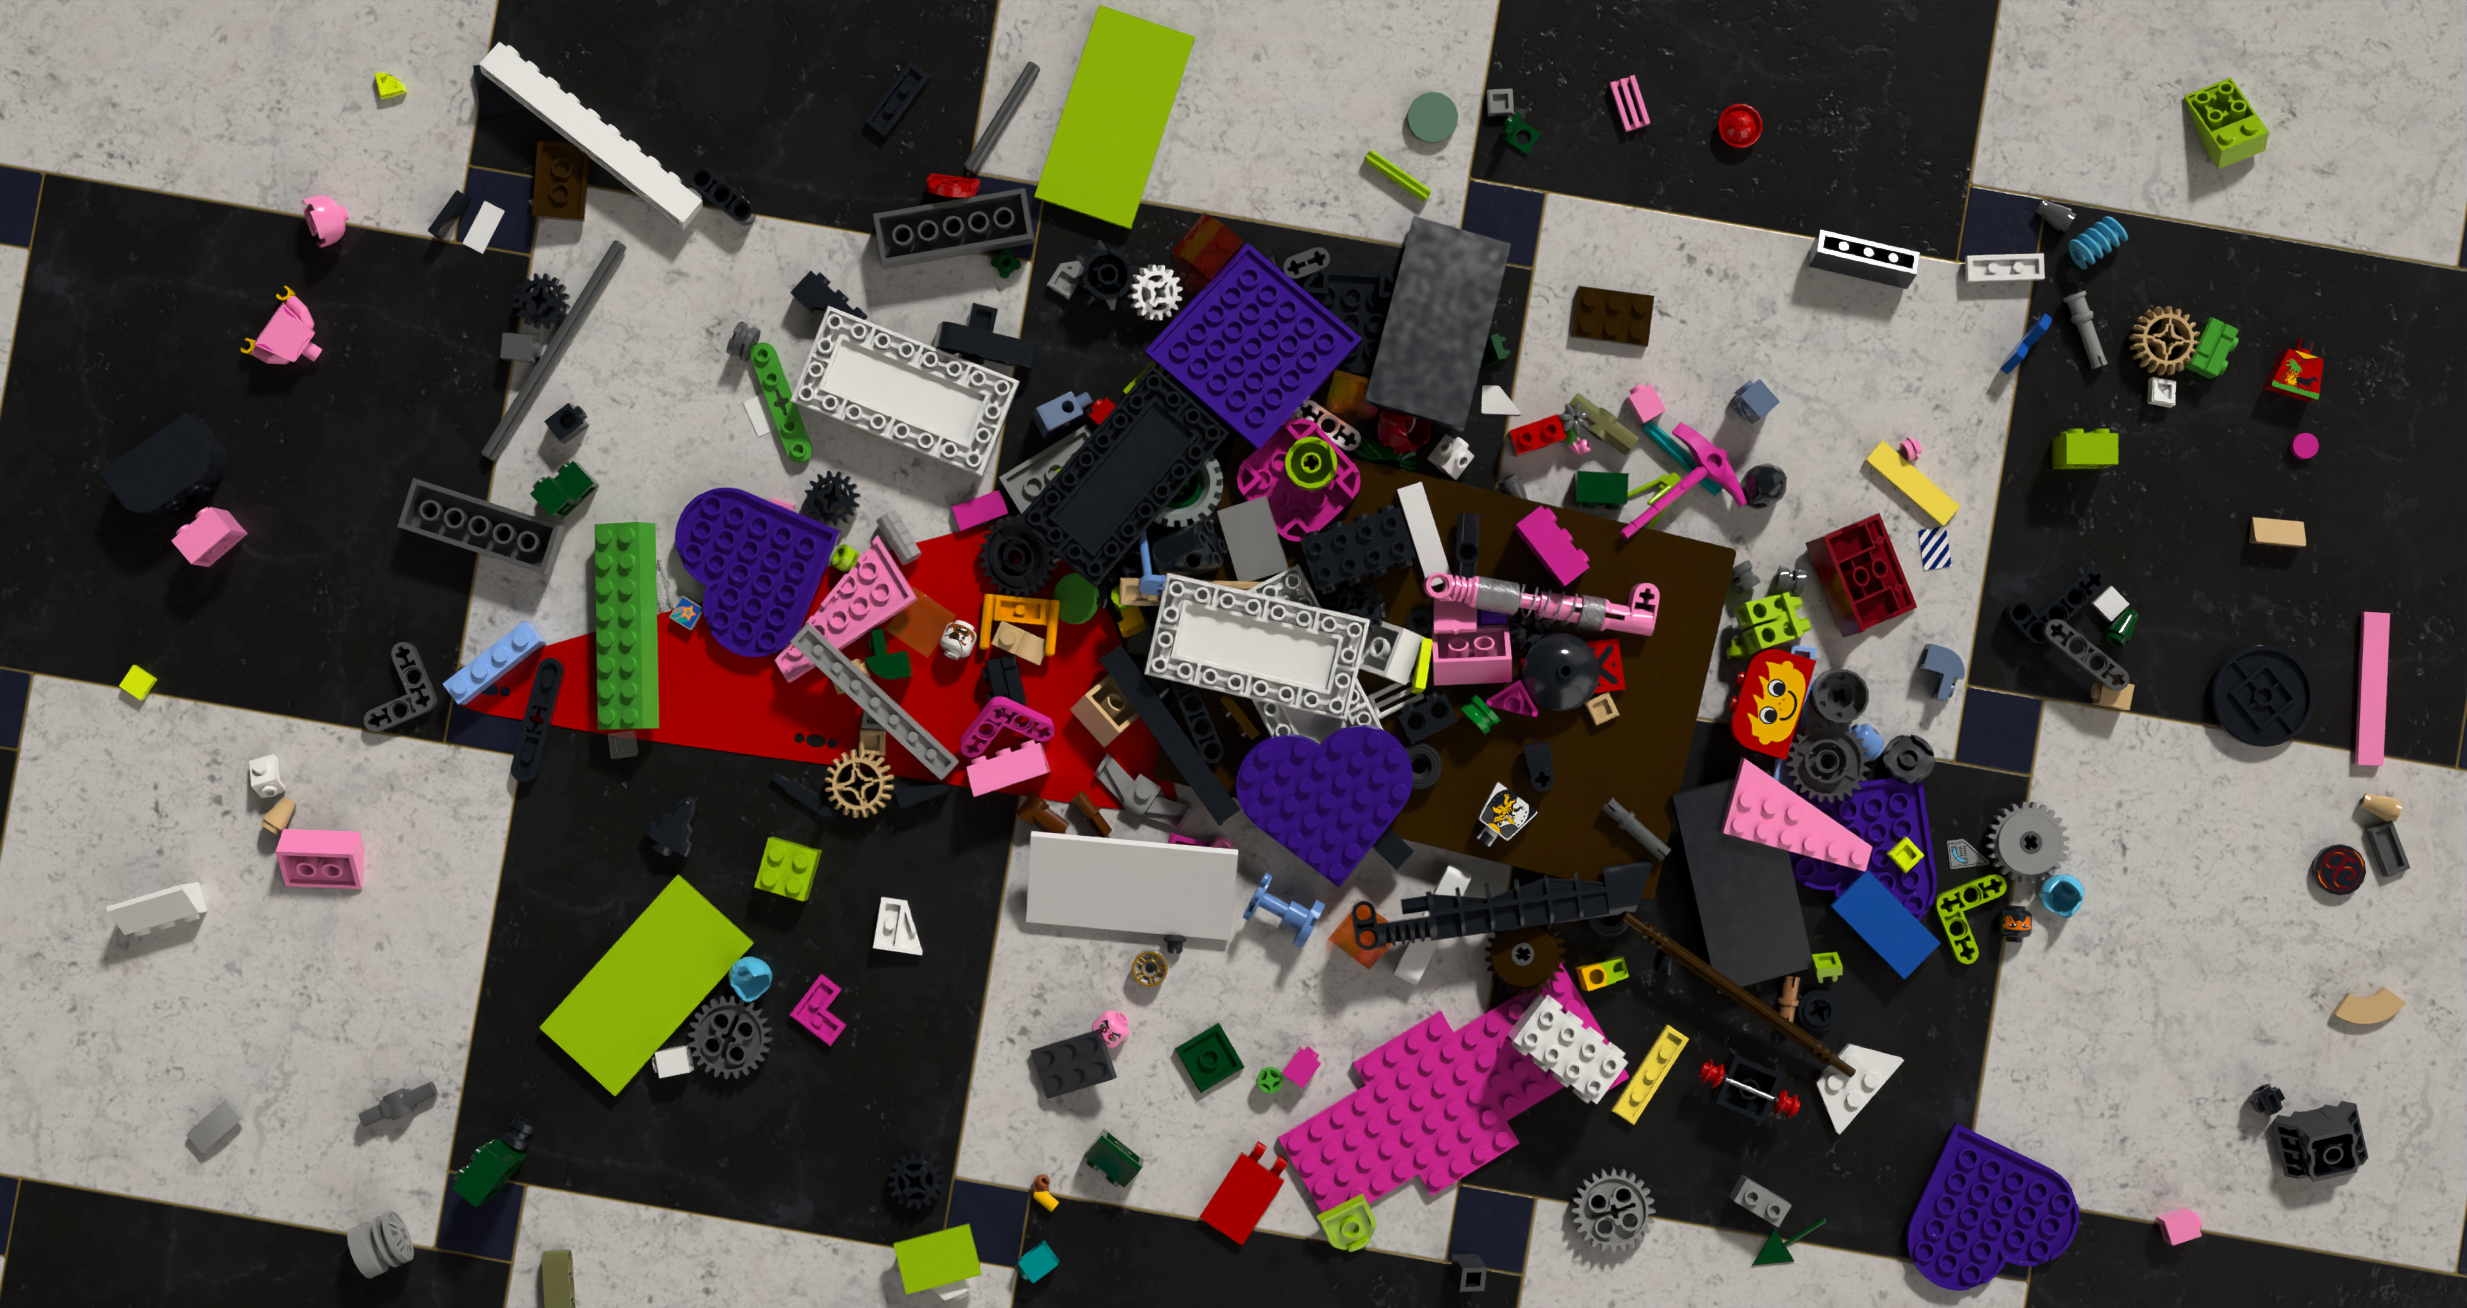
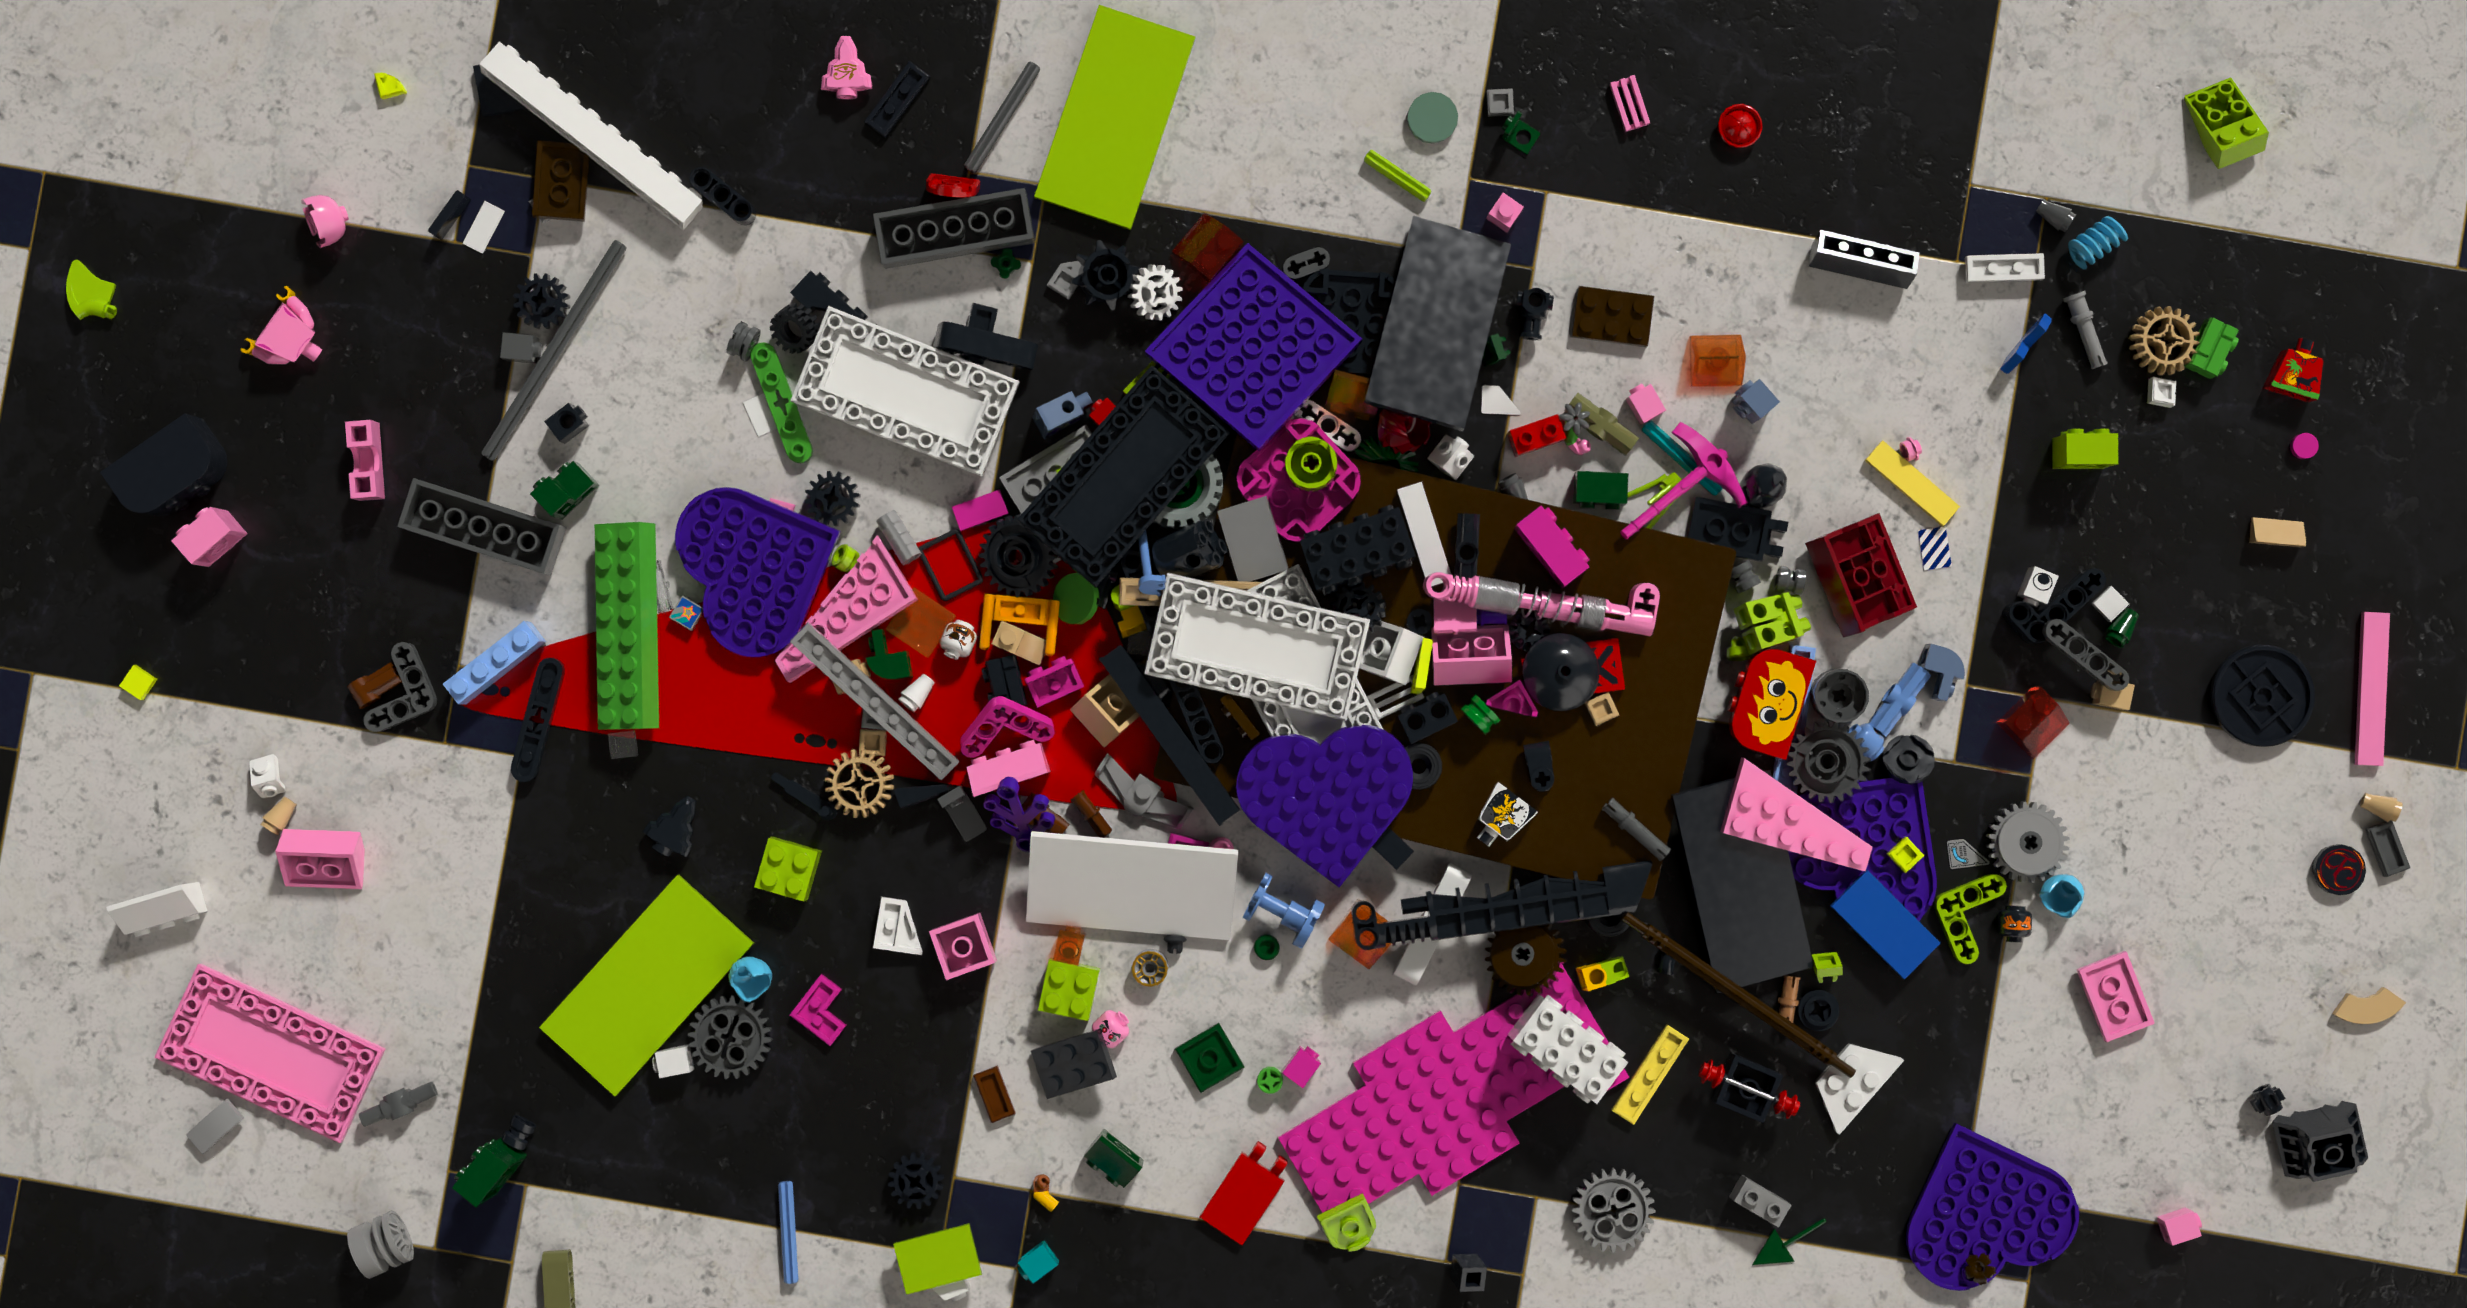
(88, 293): none -> lime arm
(270, 1053): none -> bright pink tile
(365, 443): none -> bright pink arch
(368, 689): none -> reddish brown piece
(786, 336): none -> black tyre
(788, 1232): none -> medium blue axle
(846, 72): none -> bright pink rock
(916, 693): none -> white cone
(963, 813): none -> dark grey bracket
(963, 946): none -> bright pink brick
(969, 556): none -> black piece
(994, 1094): none -> reddish brown tile
(1008, 790): none -> dark purple plant
(1053, 682): none -> dark pink bracket
(1069, 945): none -> clear orange brick
(1069, 989): none -> lime brick
(1266, 947): none -> dark green tile
(1505, 212): none -> bright pink brick
(1533, 313): none -> black connector
(1717, 360): none -> clear orange slope
(1738, 528): none -> black tile
(1899, 699): none -> medium blue piece
(1979, 1268): none -> dark brown plant
(2034, 721): none -> clear red slope
(2037, 586): none -> white brick
(2115, 996): none -> bright pink plate

